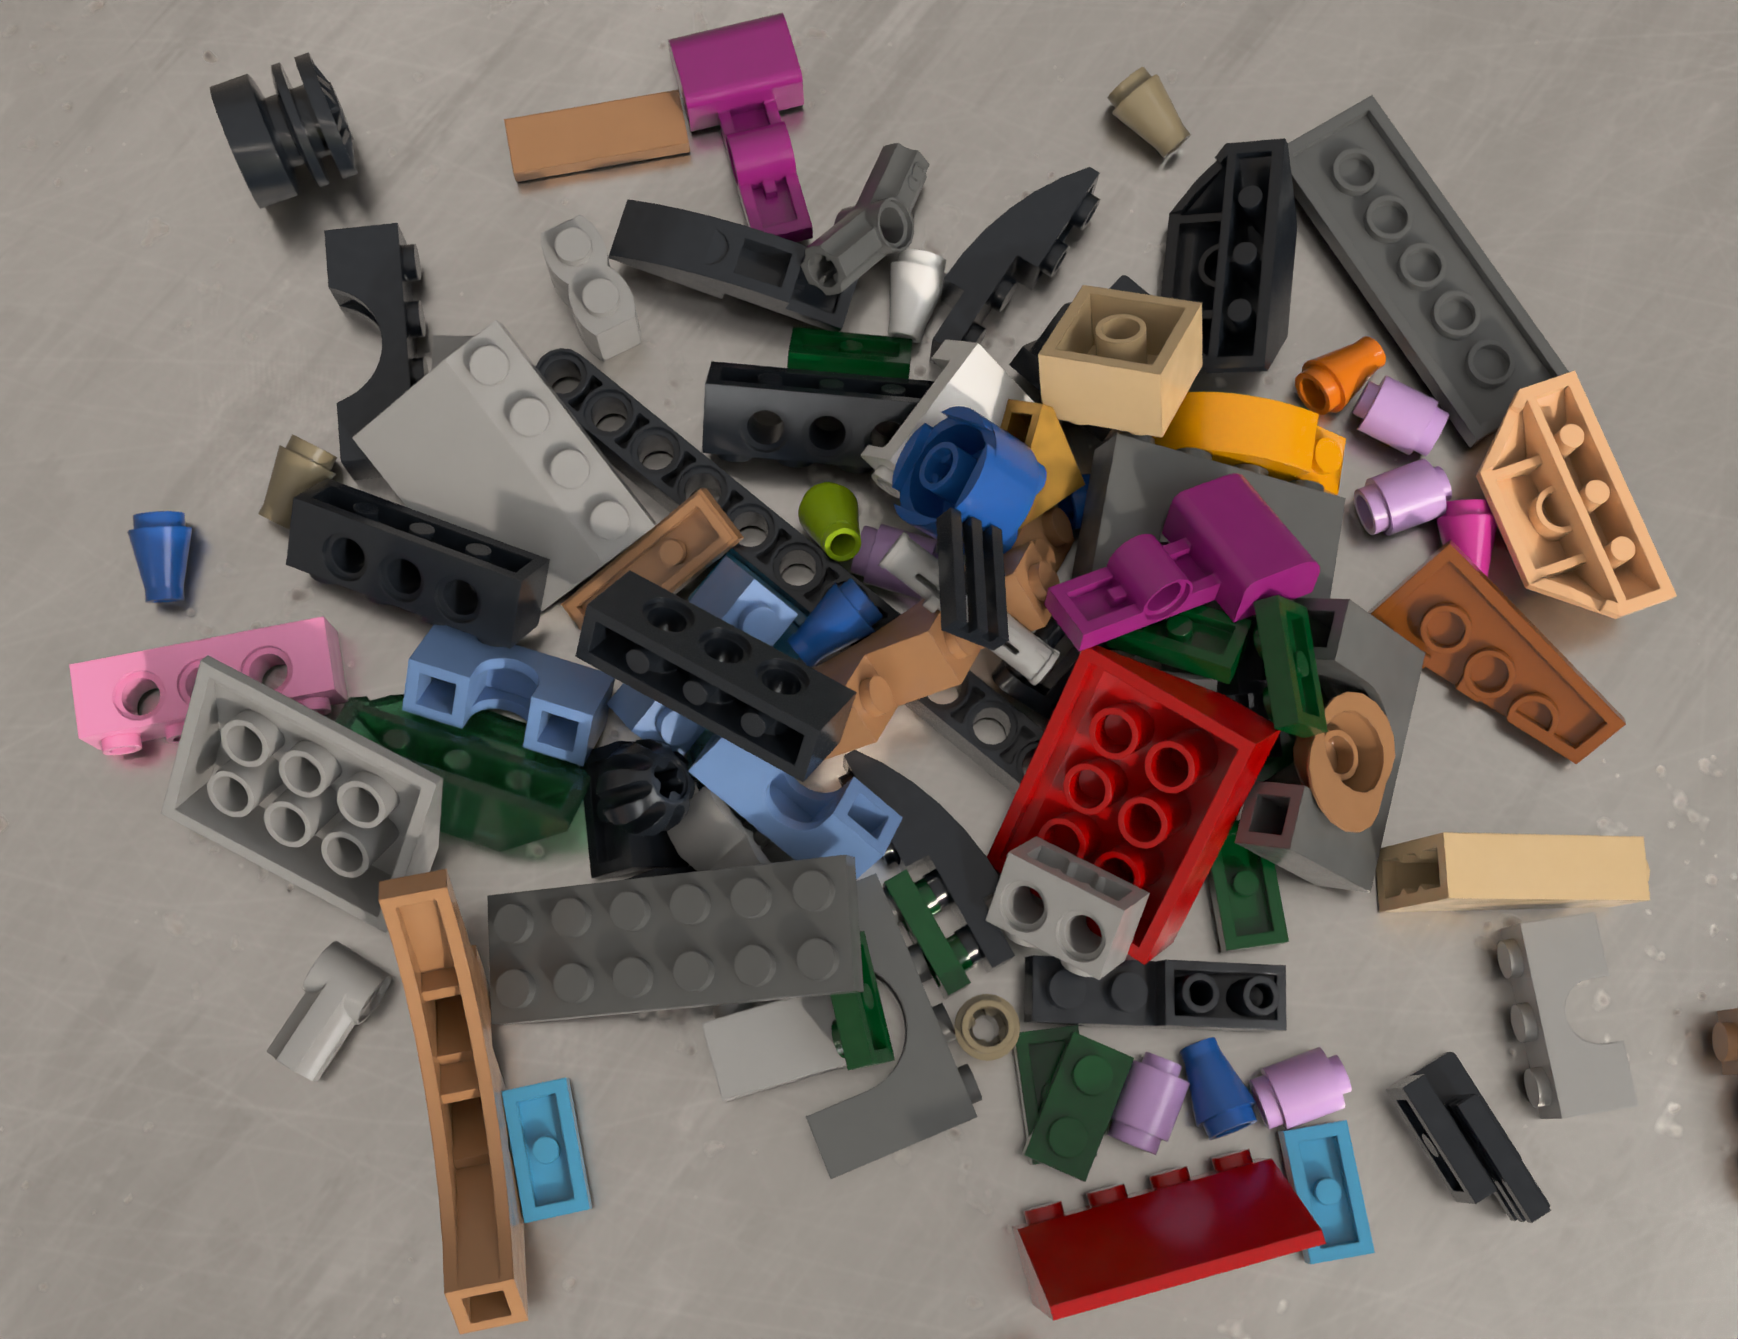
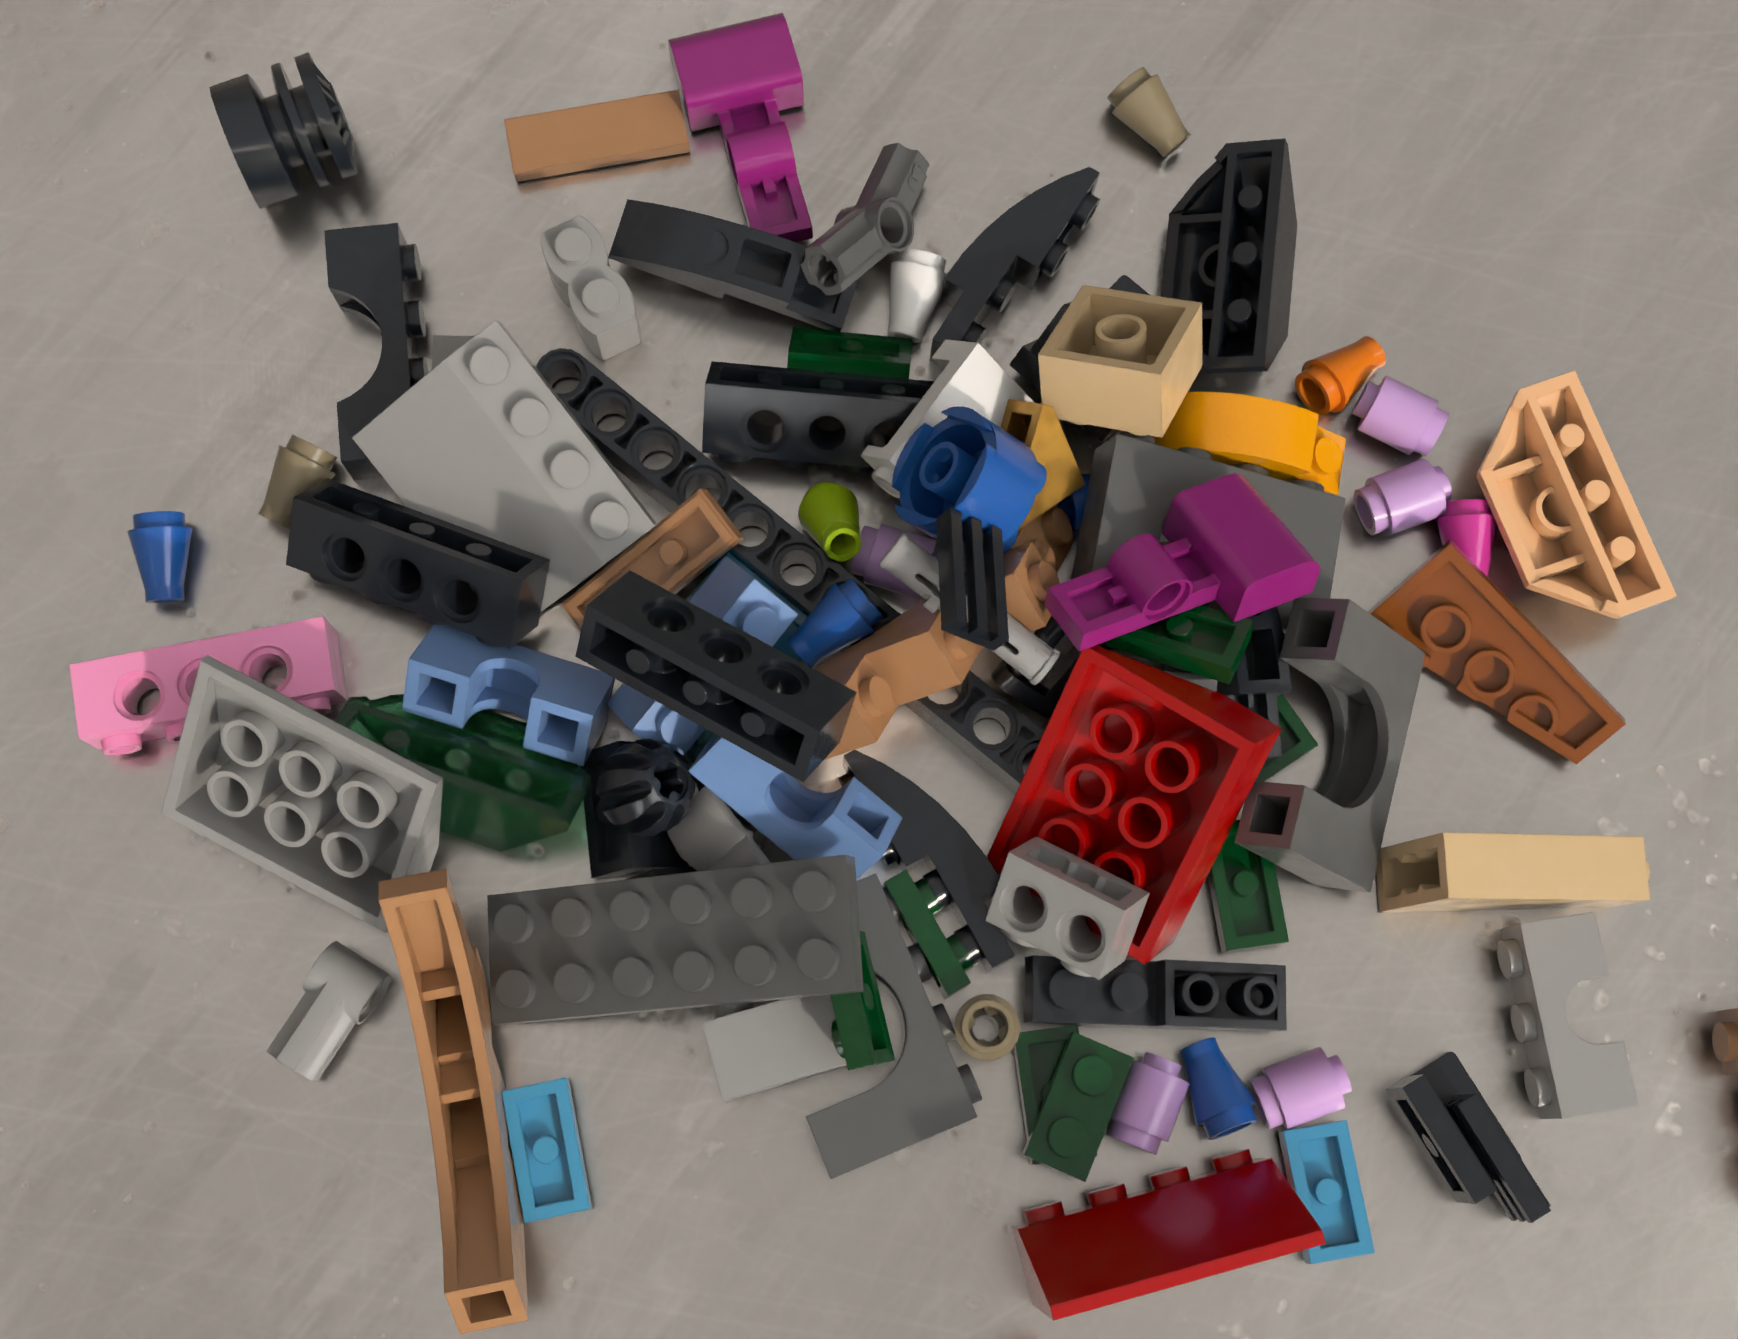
(1290, 666): dark green plate -> none
(1349, 762): medium nougat piece -> none
(1419, 267): dark grey plate -> none

